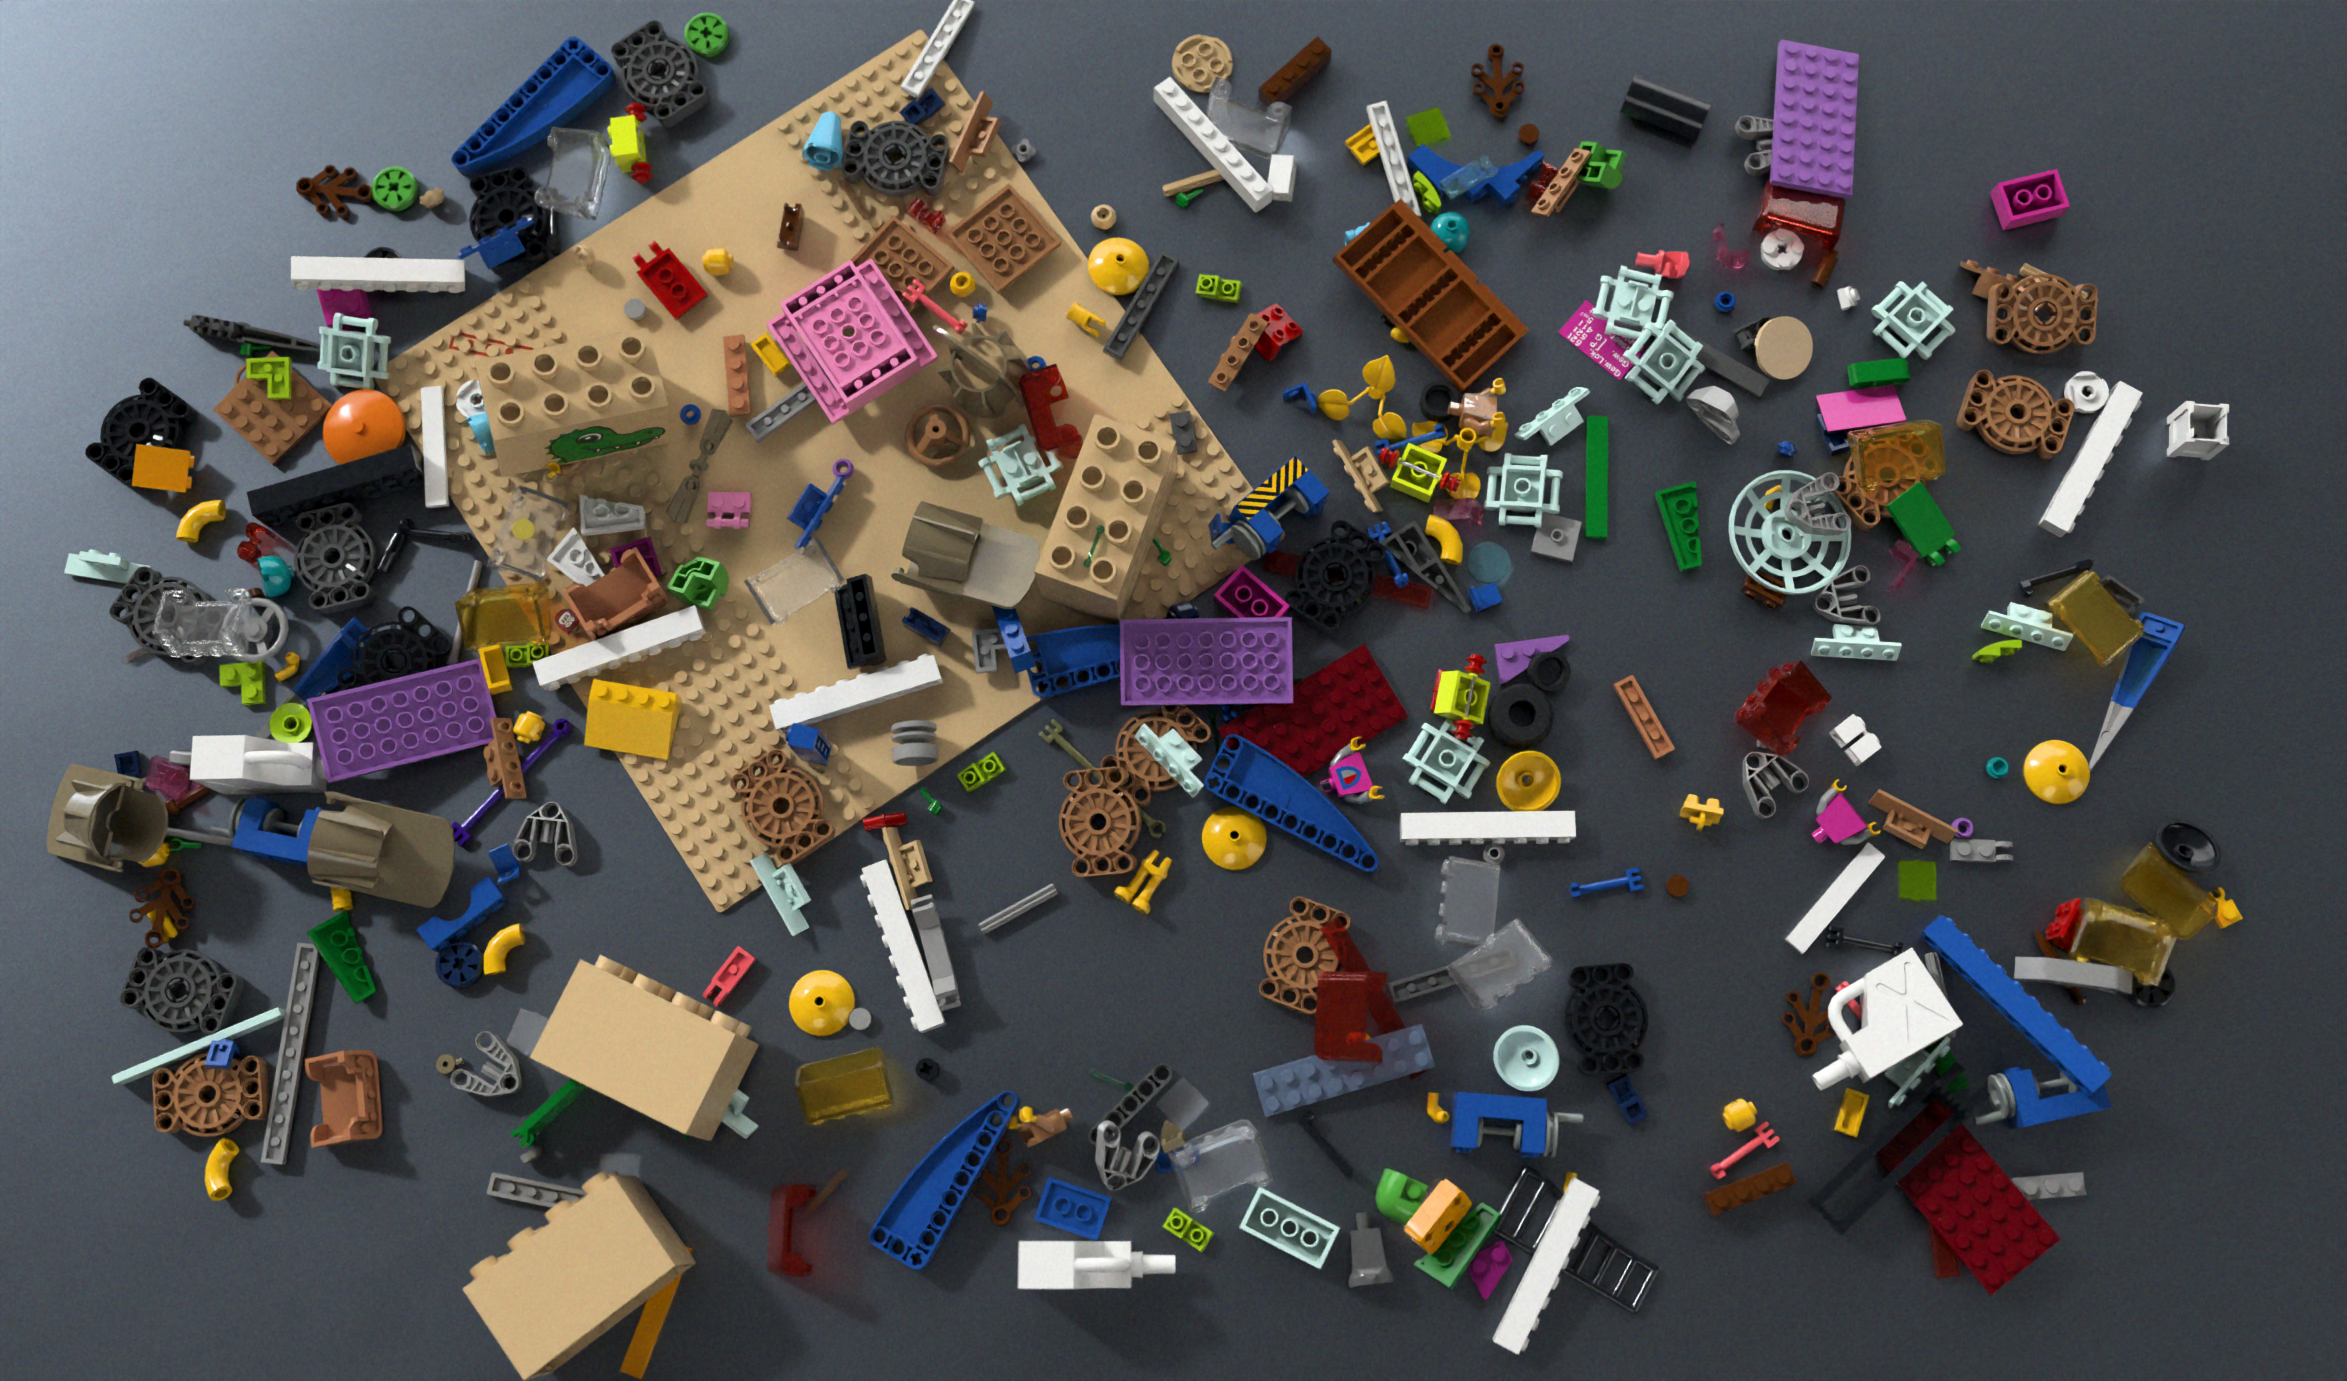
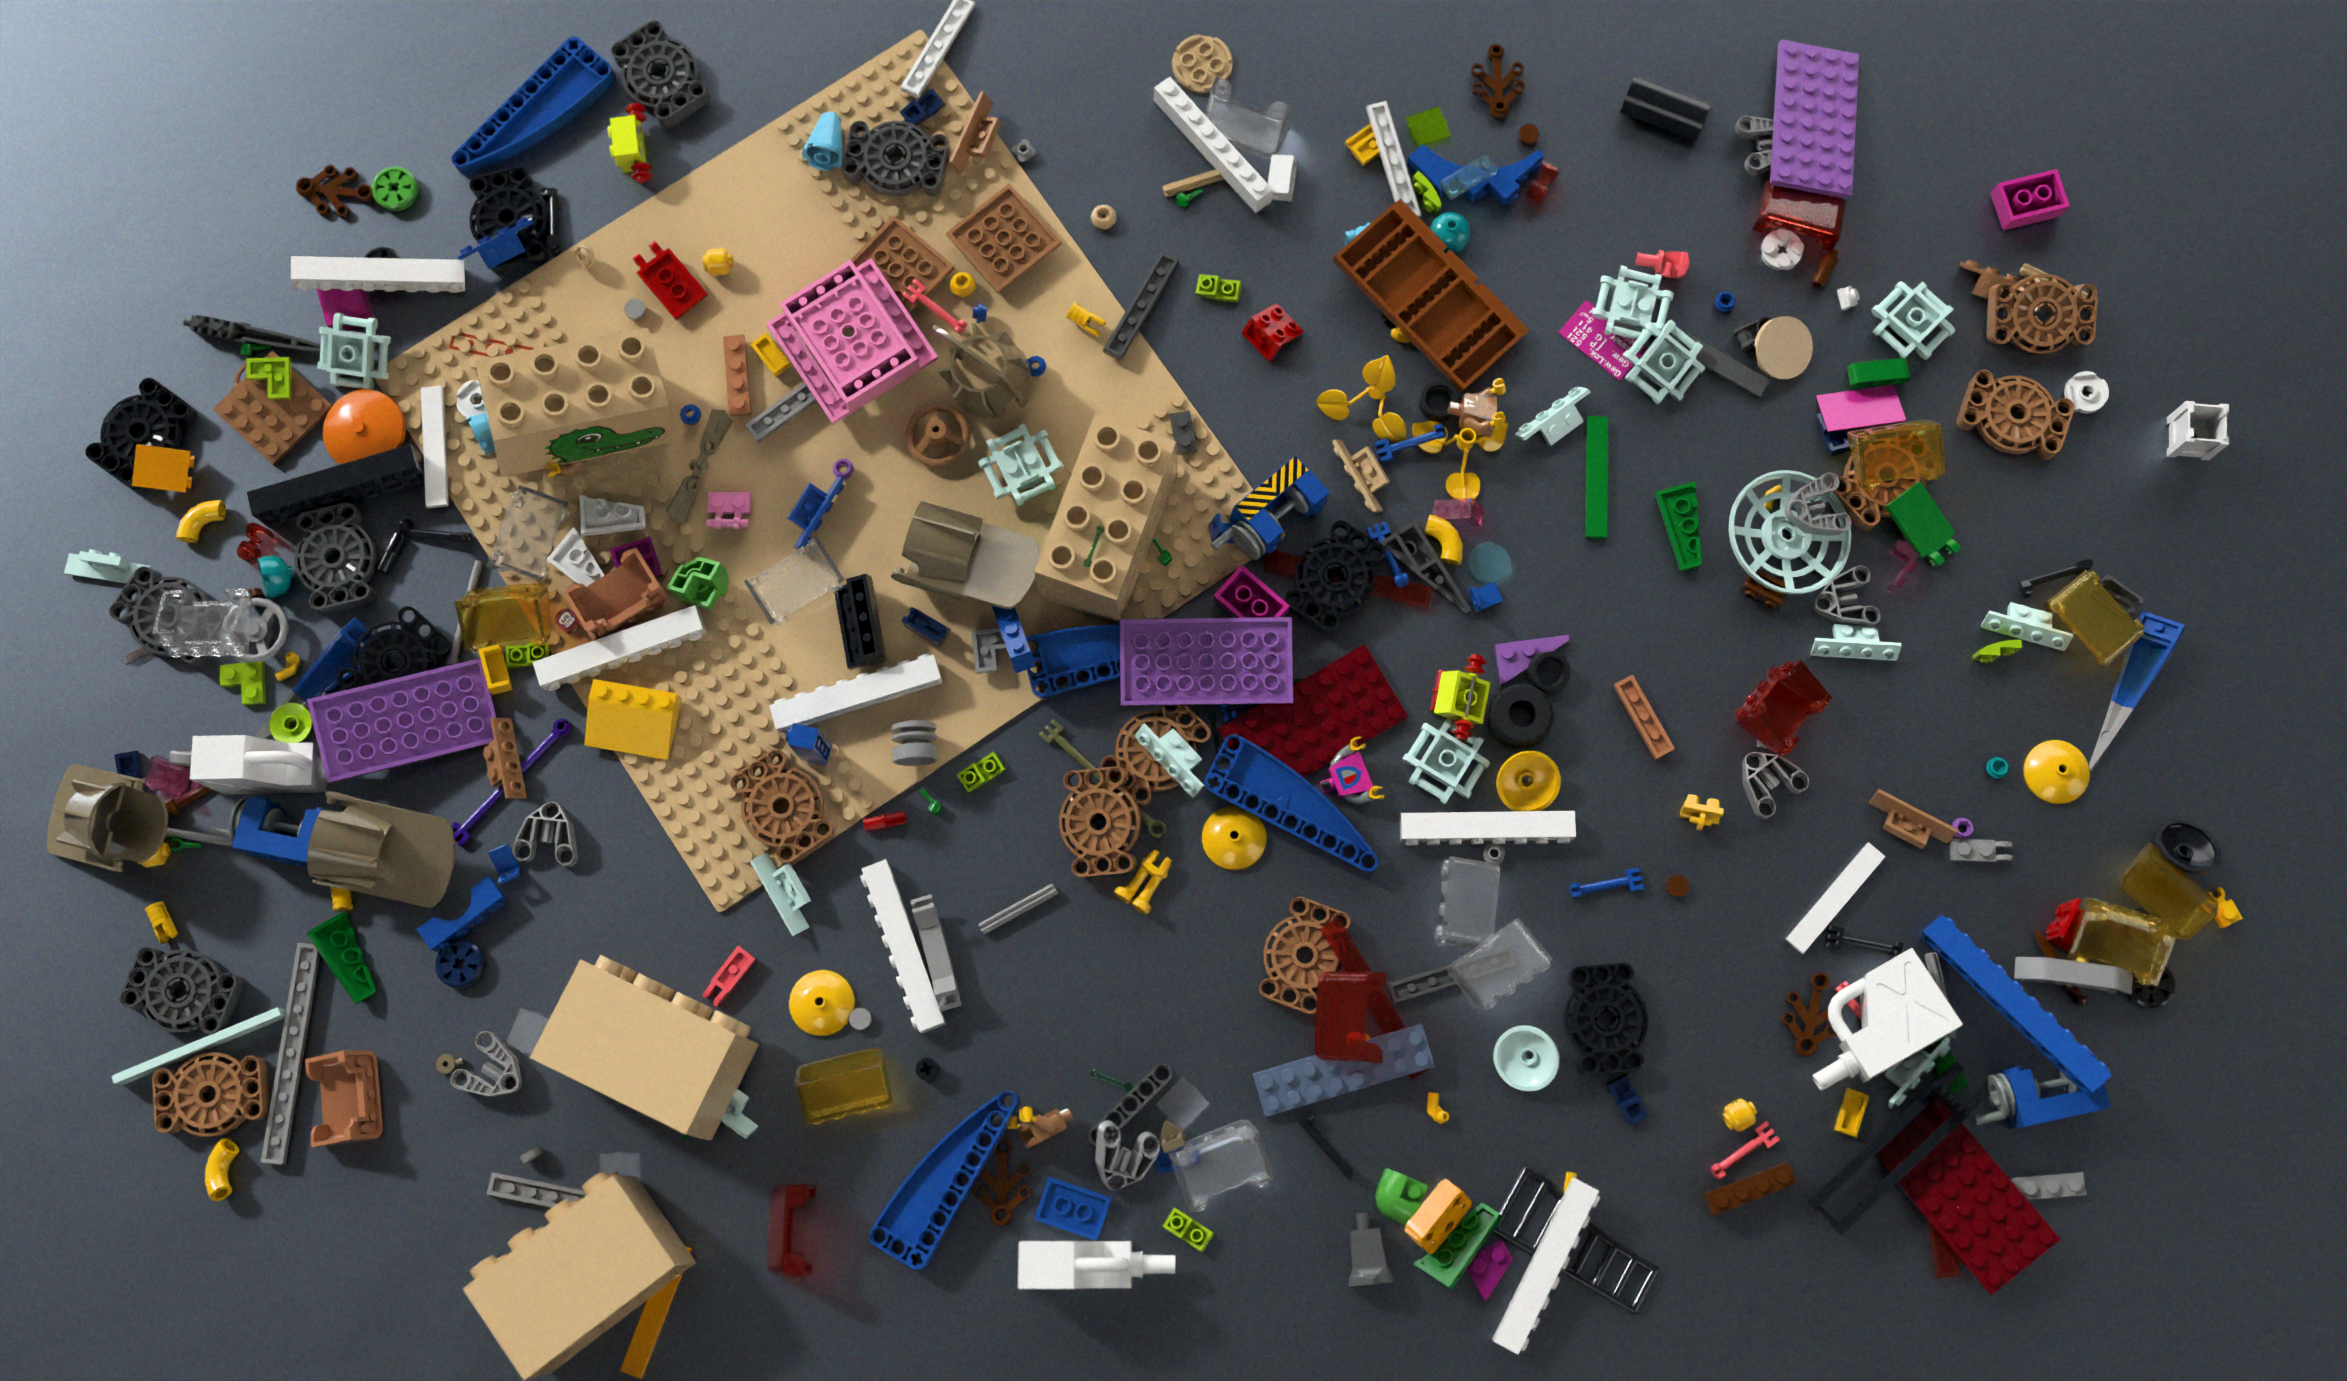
(162, 904): reddish brown plant -> none
(221, 1054): blue bracket -> none
(432, 198): tan plate -> none
(500, 946): yellow cylinder -> none
(523, 529): light yellow tile -> none
(529, 727): yellow head -> none
(548, 1112): green tile -> none
(576, 173): clear windscreen -> none
(715, 42): bright green wheel -> none
(791, 227): reddish brown hinge -> none
(830, 1191): medium nougat piece -> none
(861, 210): medium nougat piece -> none
(908, 864): tan bracket -> none
(921, 212): clear red leg -> none
(1035, 390): clear red windscreen -> none
(1117, 276): yellow dish -> none
(1182, 610): dark blue head -> none
(1238, 352): medium nougat bracket -> none
(1289, 1227): light aqua brick -> none
(1295, 73): reddish brown brick -> none
(1308, 395): blue bracket -> none
(1418, 472): neon yellow brick -> none
(1523, 489): light aqua brick -> none
(1533, 1127): blue piece -> none
(1556, 537): light grey plate -> none
(1562, 185): medium nougat bracket -> none
(1602, 167): bright green brick -> none
(1717, 411): light grey connector -> none
(1728, 258): clear pink bracket -> none
(1787, 448): blue plate -> none
(1840, 819): dark pink torso -> none
(1863, 747): white piece -> none
(1917, 880): clear neon green piece -> none
(2090, 459): white brick -> none

